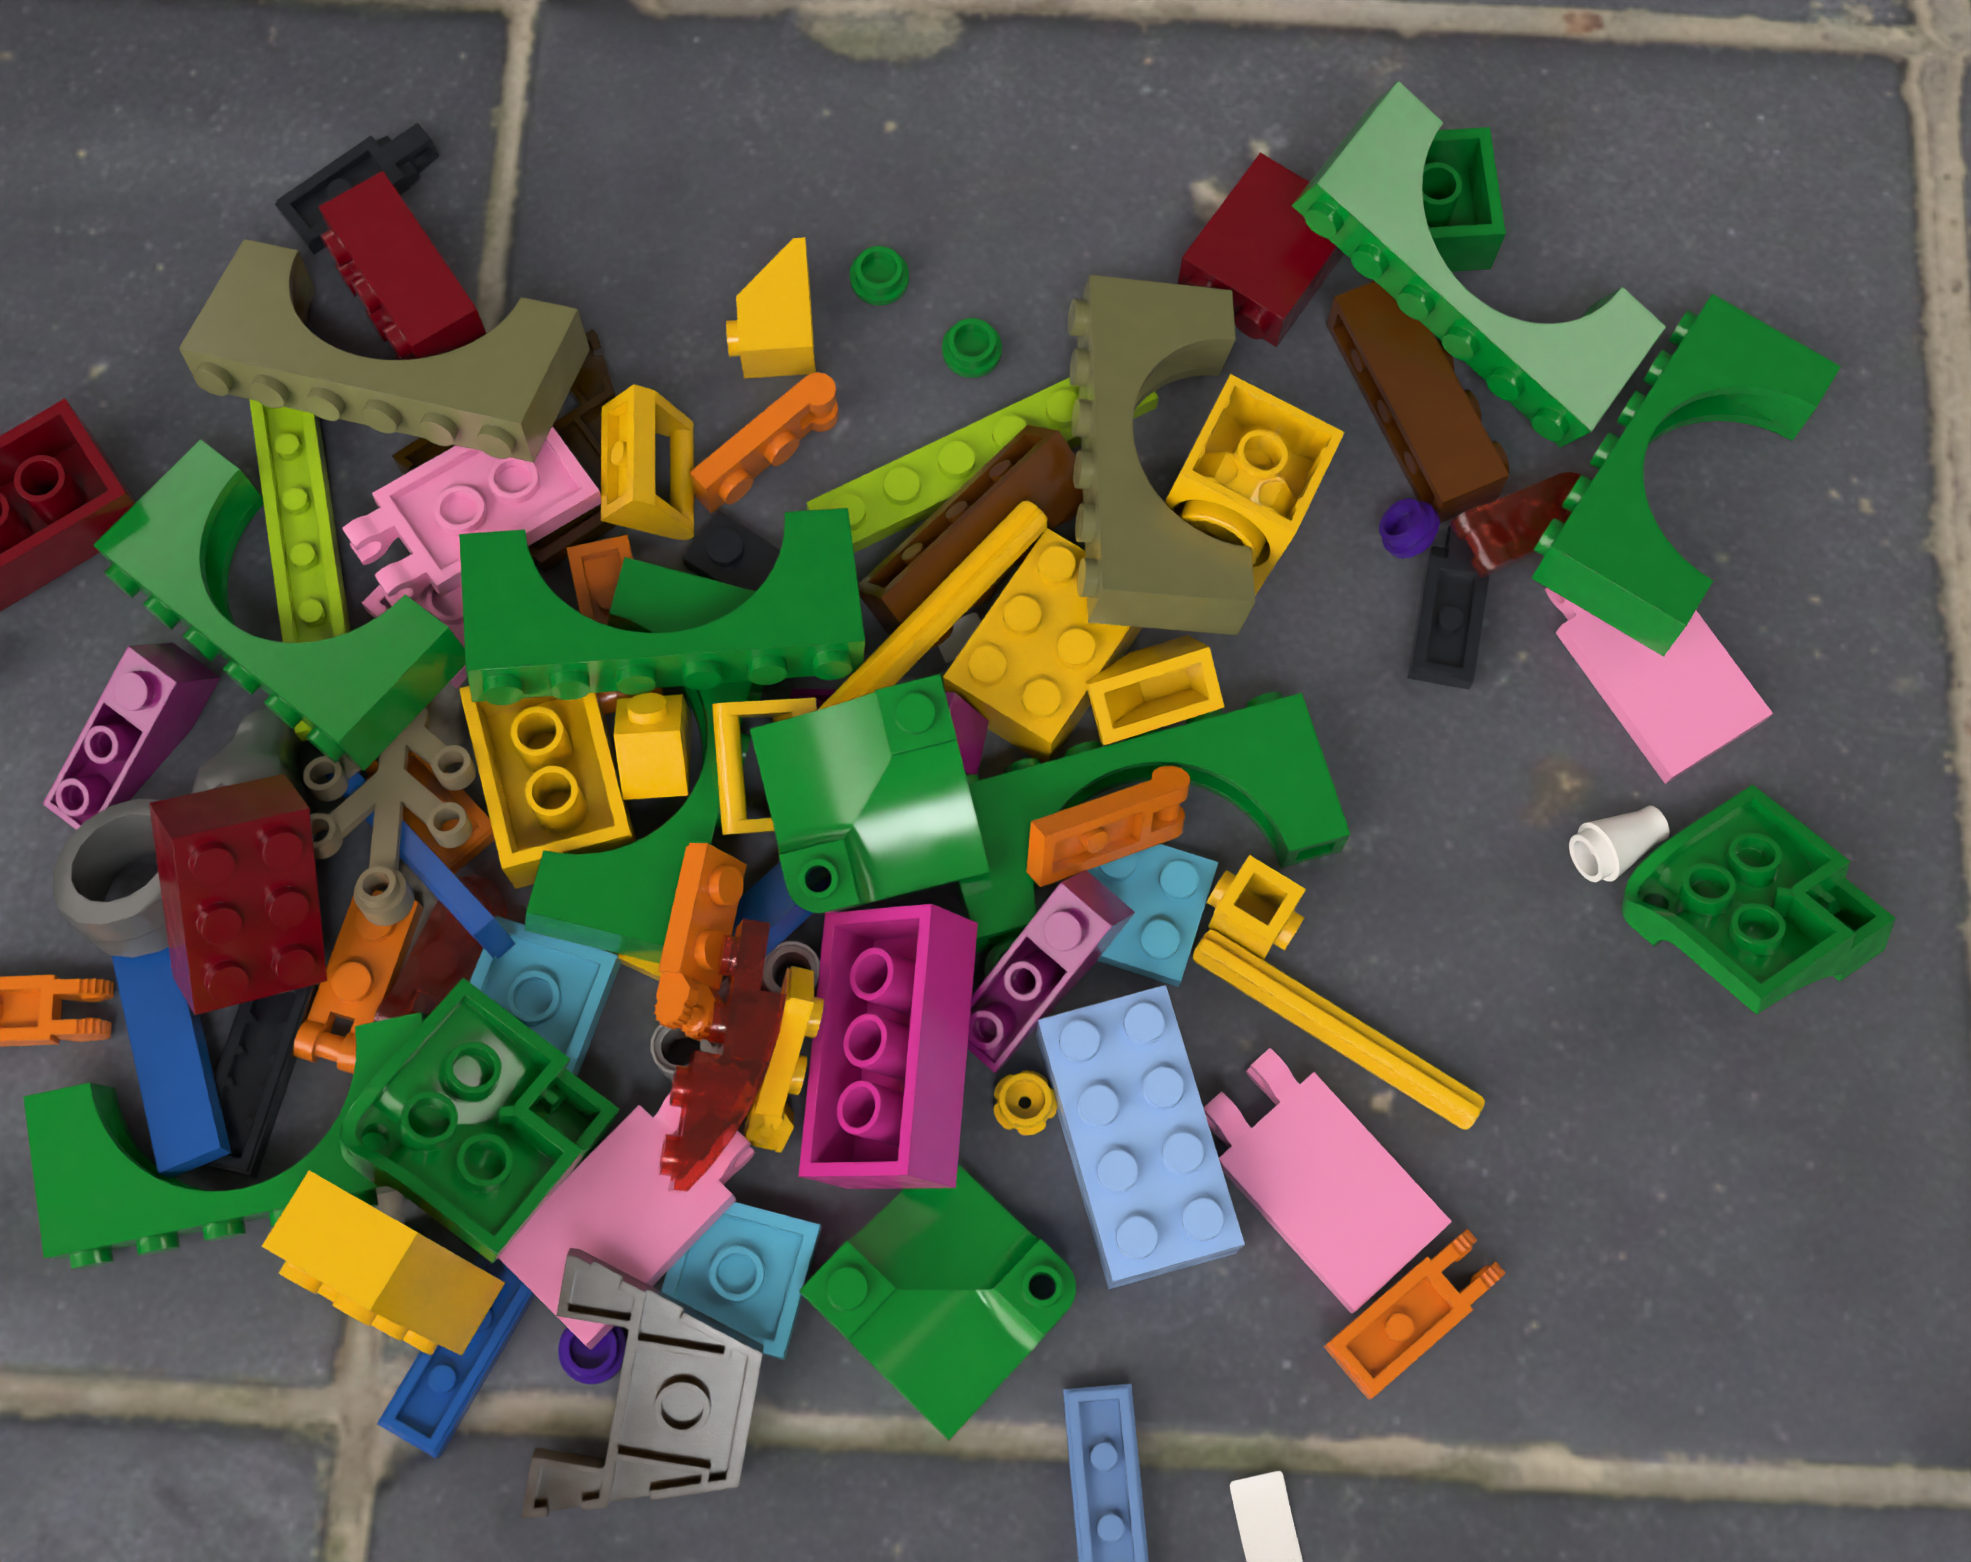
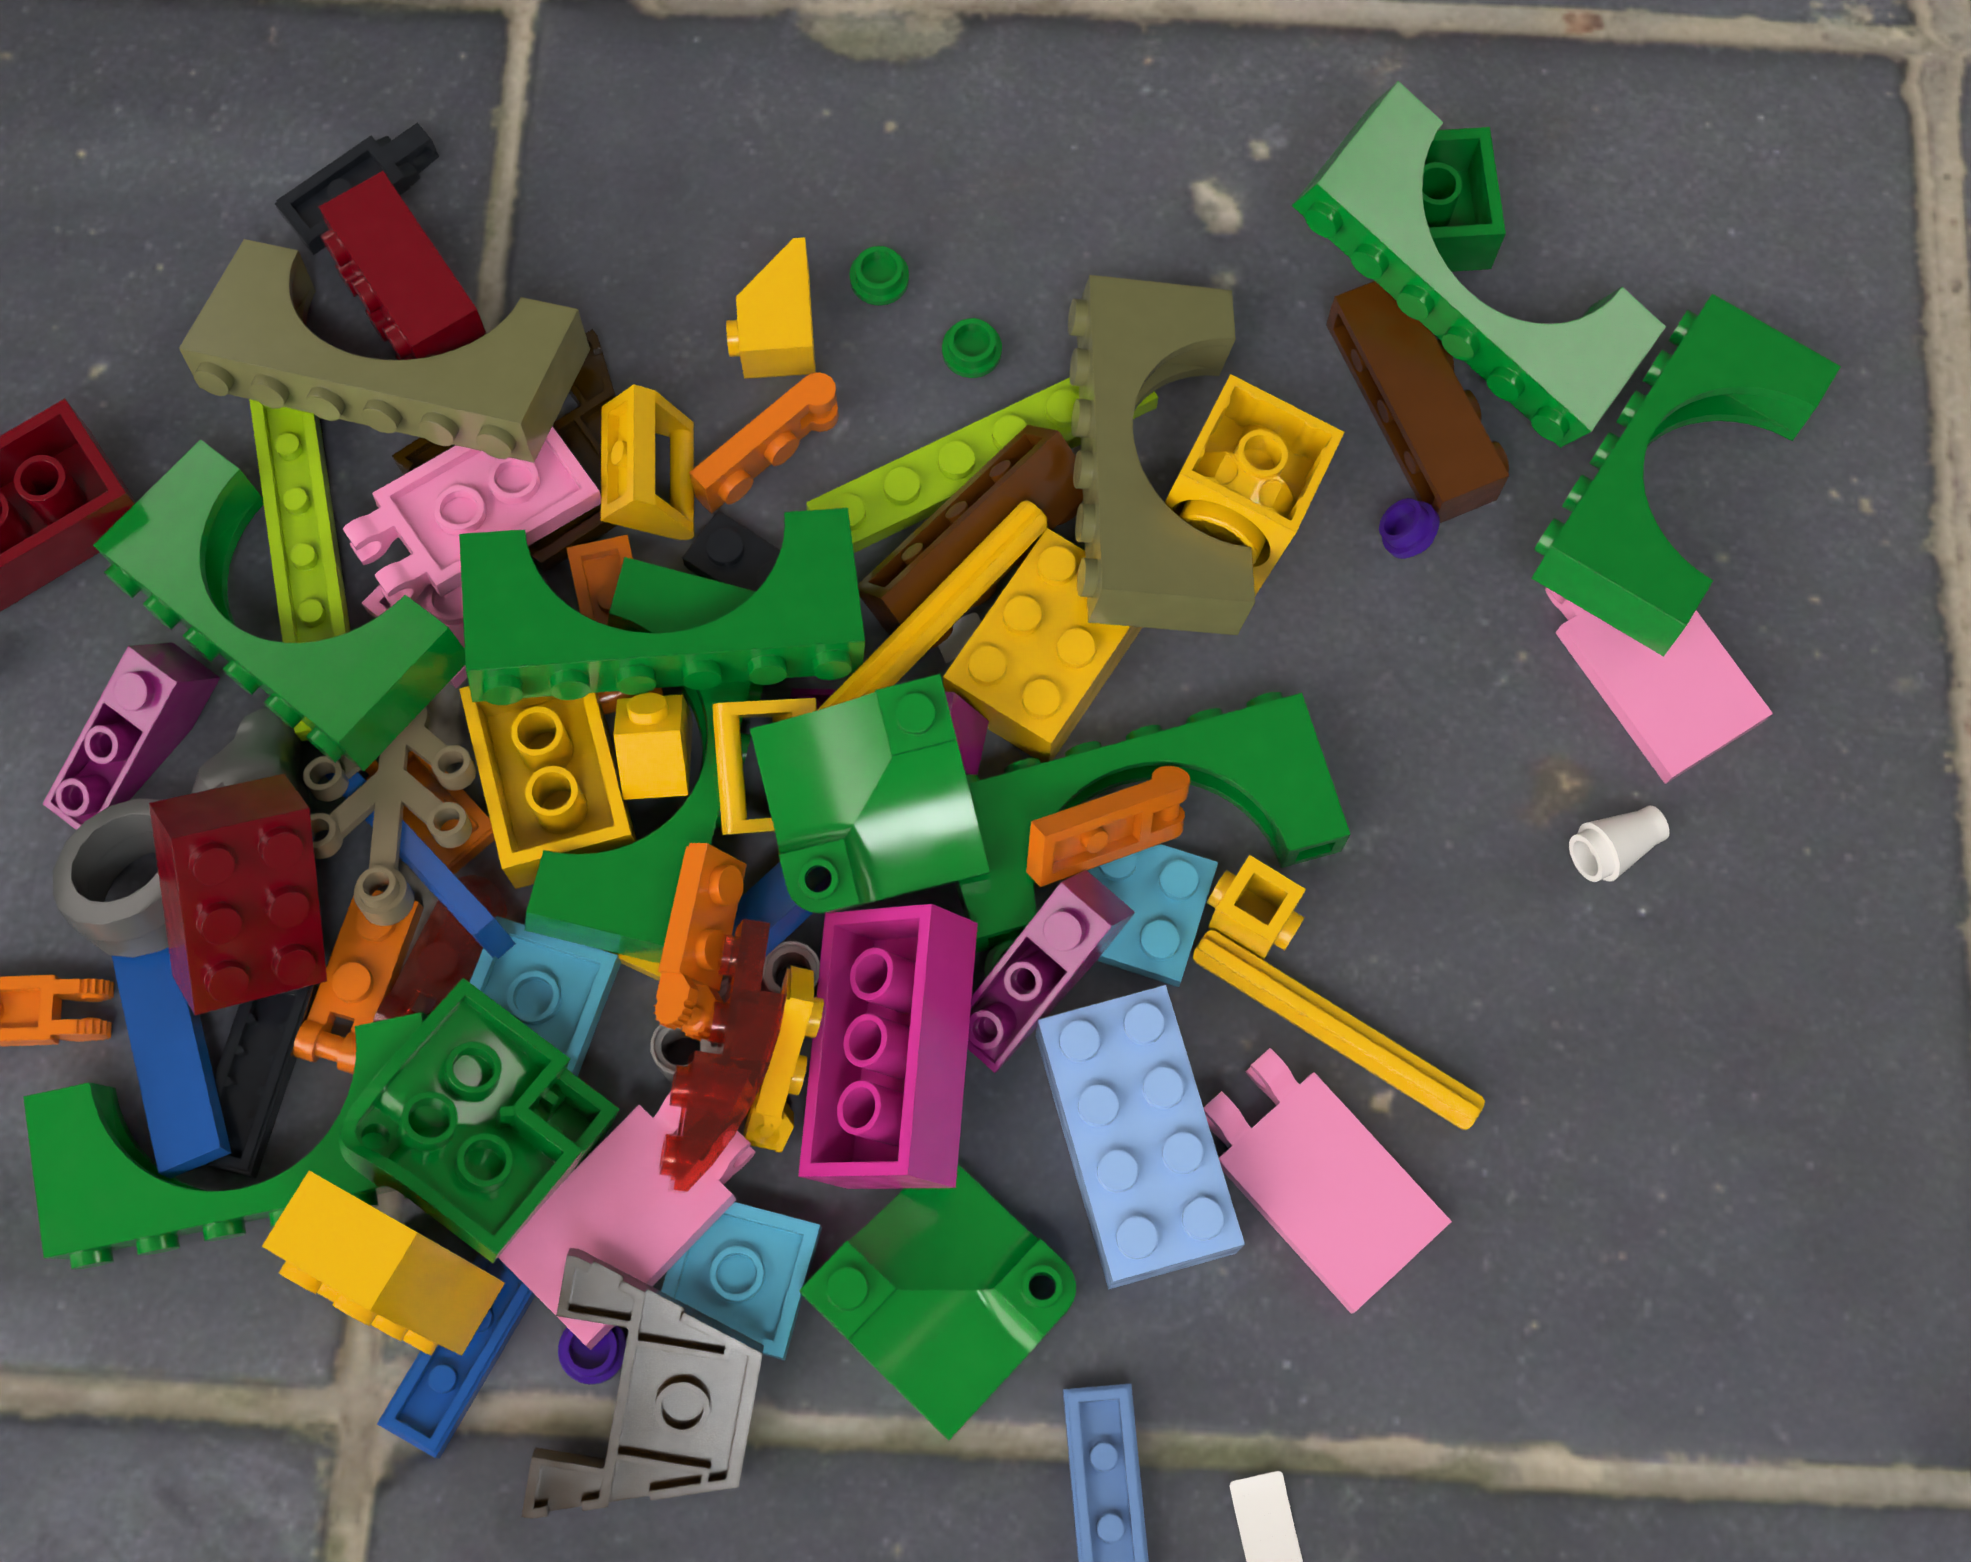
(1011, 1090): yellow plate -> none
(1154, 689): yellow slope -> none
(1261, 252): dark red brick -> none
(1409, 1318): orange hinge -> none
(1448, 616): black hinge -> none
(1514, 522): clear red plate -> none
(1756, 902): green slope -> none

